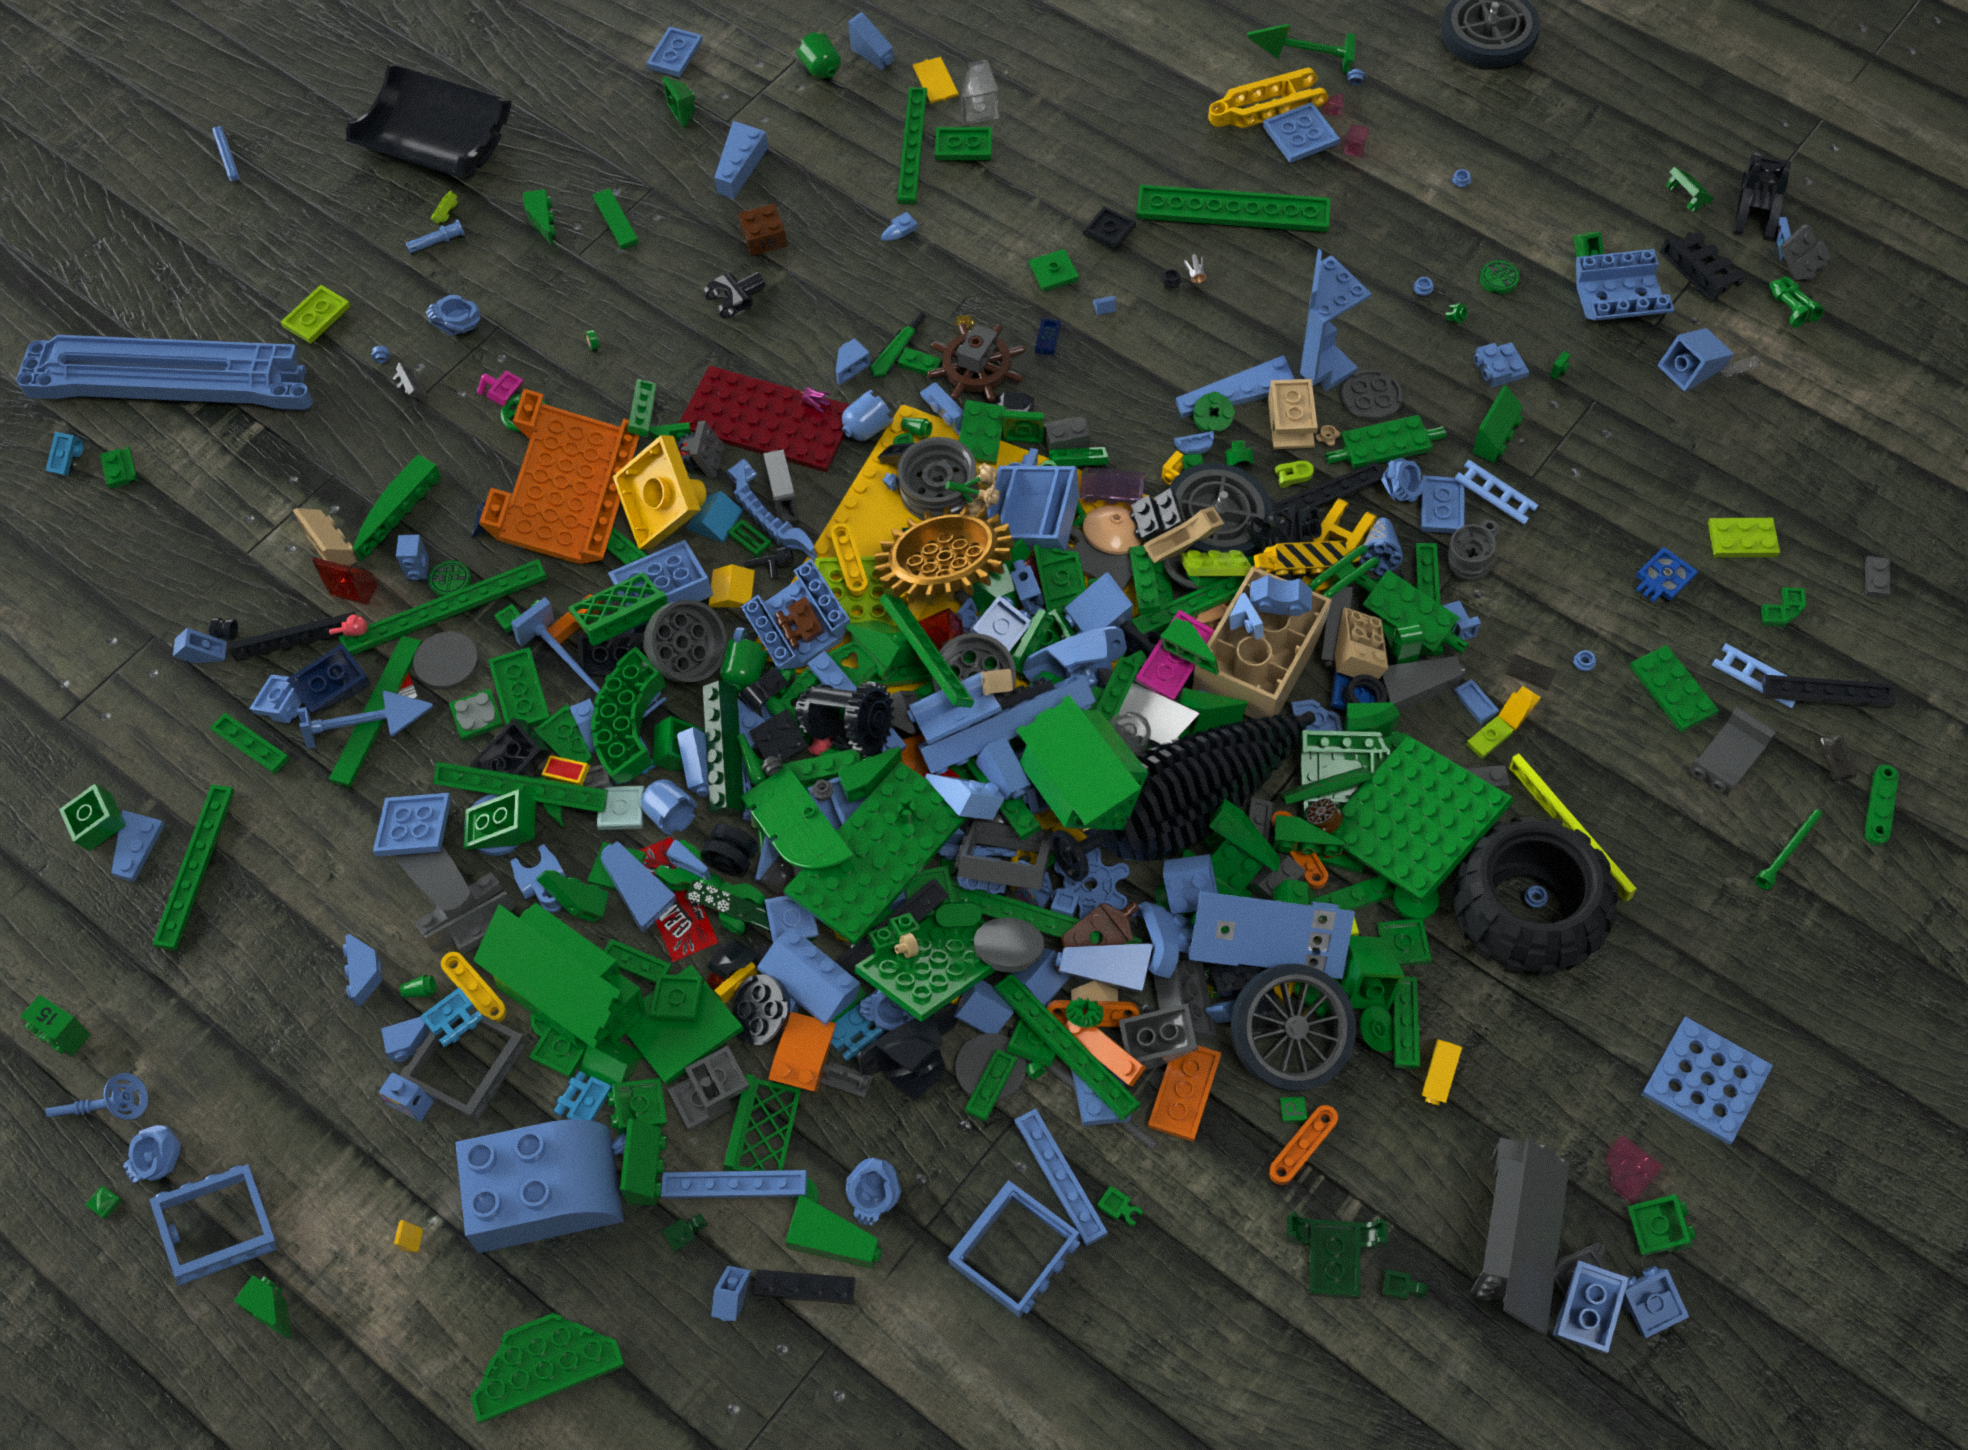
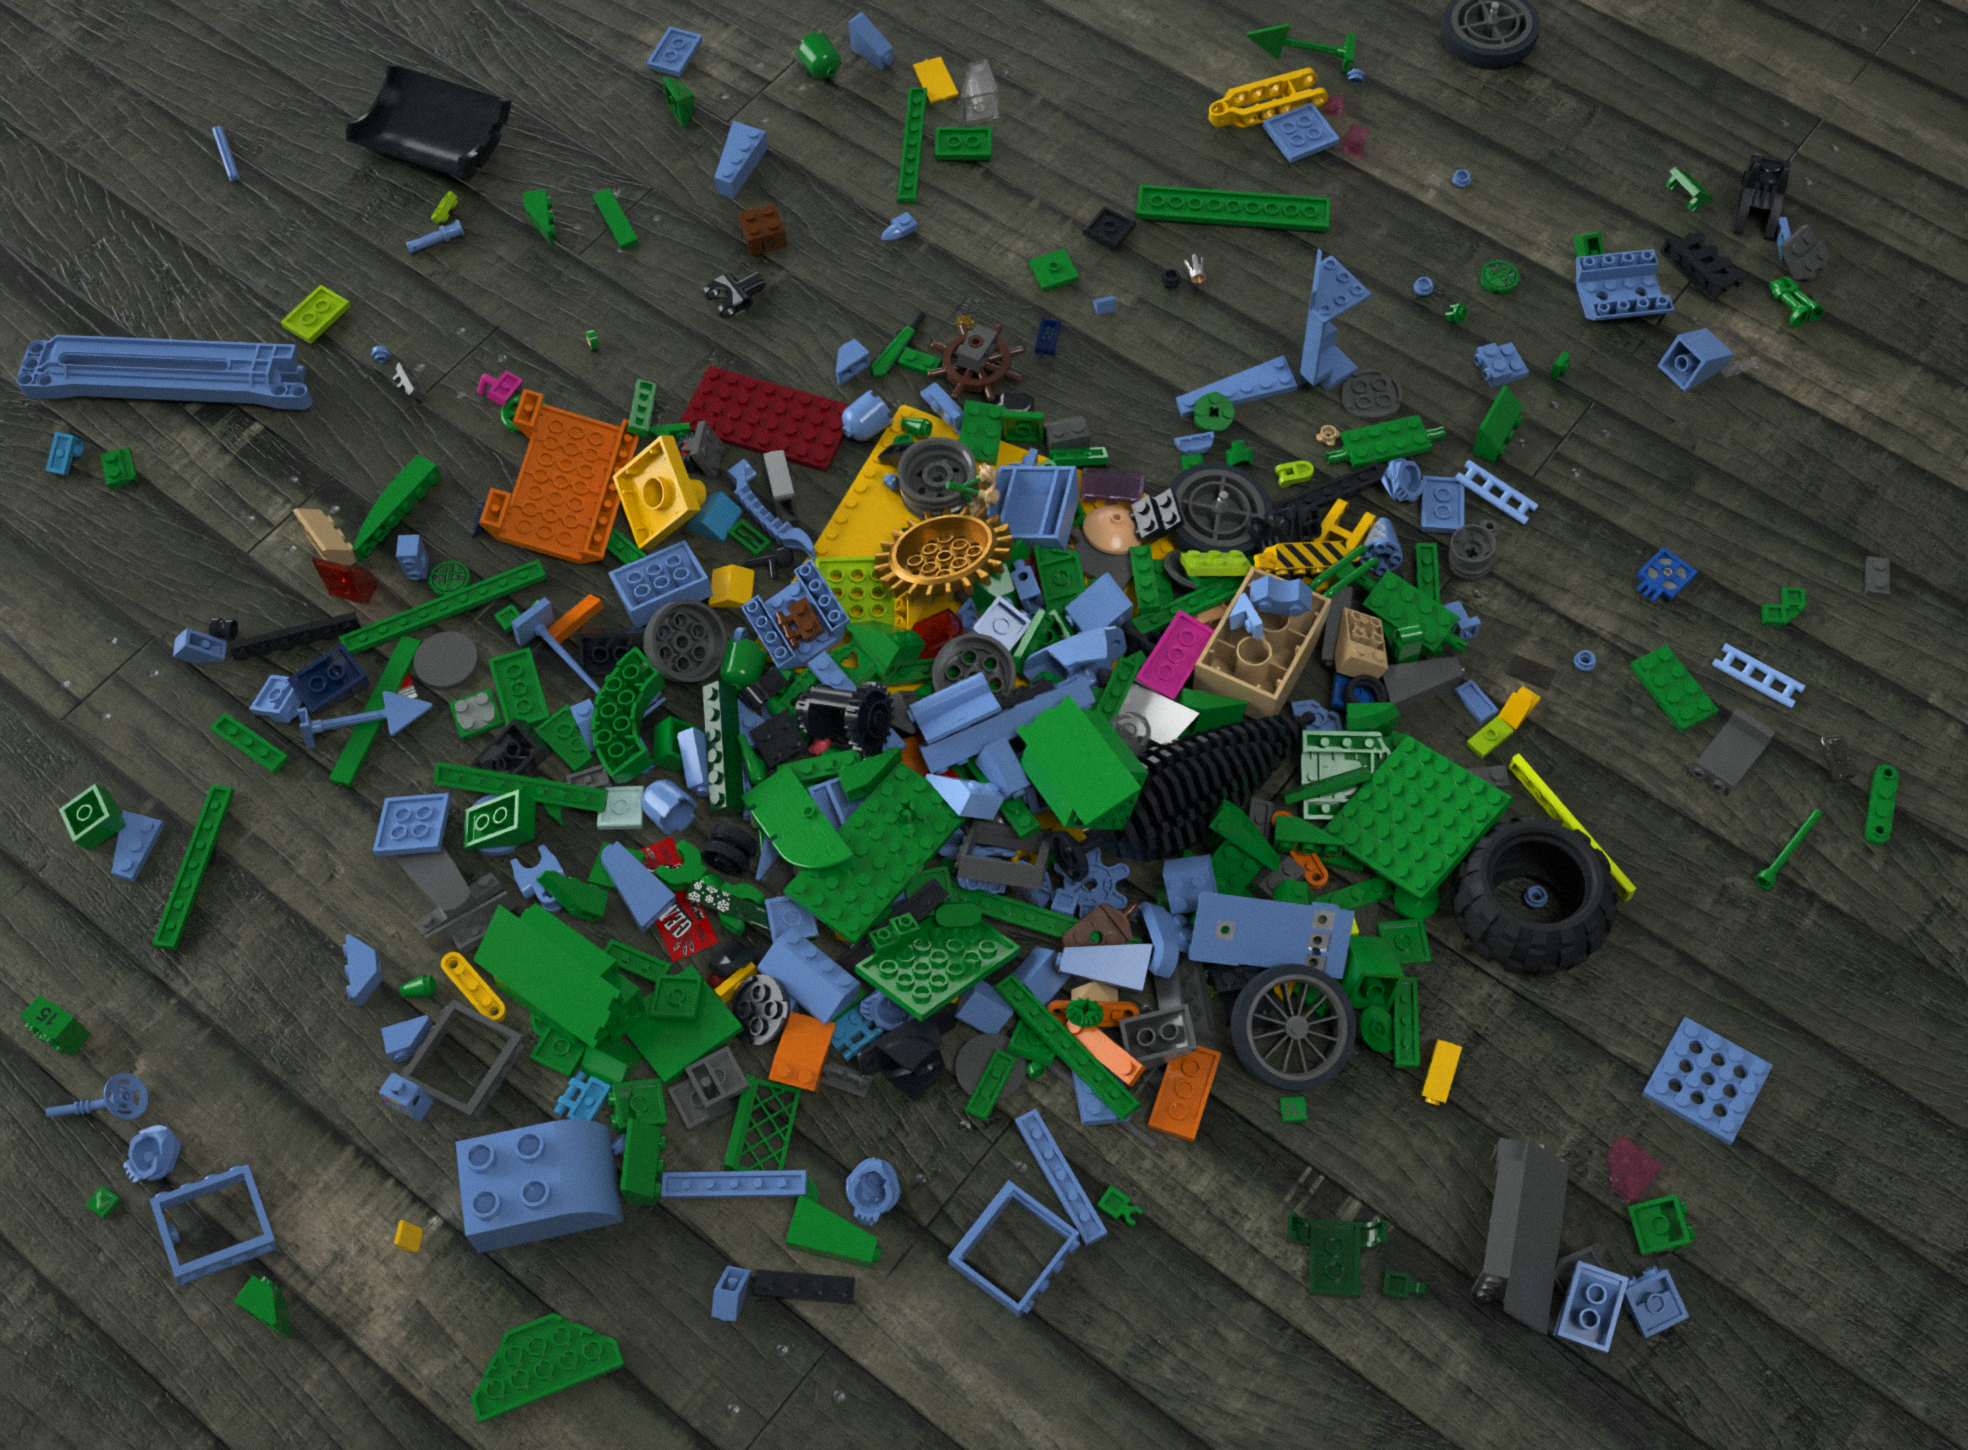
(353, 626): coral piece -> none
(447, 1012): dark azure plate -> none
(458, 317): medium blue helmet -> none
(565, 770): tile -> none
(624, 617): green fence -> none
(681, 1233): dark green plate -> none
(686, 860): medium blue slope -> none
(771, 765): dark grey plate -> none
(812, 397): flat silver piece -> none
(825, 794): dark grey plate -> none
(849, 559): yellow plate -> none
(907, 946): tan tile -> none
(927, 651): green tile -> none
(996, 681): tan bracket -> none
(1008, 944): dark grey tile -> none
(1172, 468): yellow bracket -> none
(1183, 536): tan arch -> none
(1184, 641): green slope -> none
(1221, 1011): medium blue slope -> none
(1292, 413): tan torso -> none
(1303, 1145): orange plate -> none
(1324, 816): reddish brown wheel -> none
(1743, 537): lime plate -> none
(1828, 691): black plate -> none

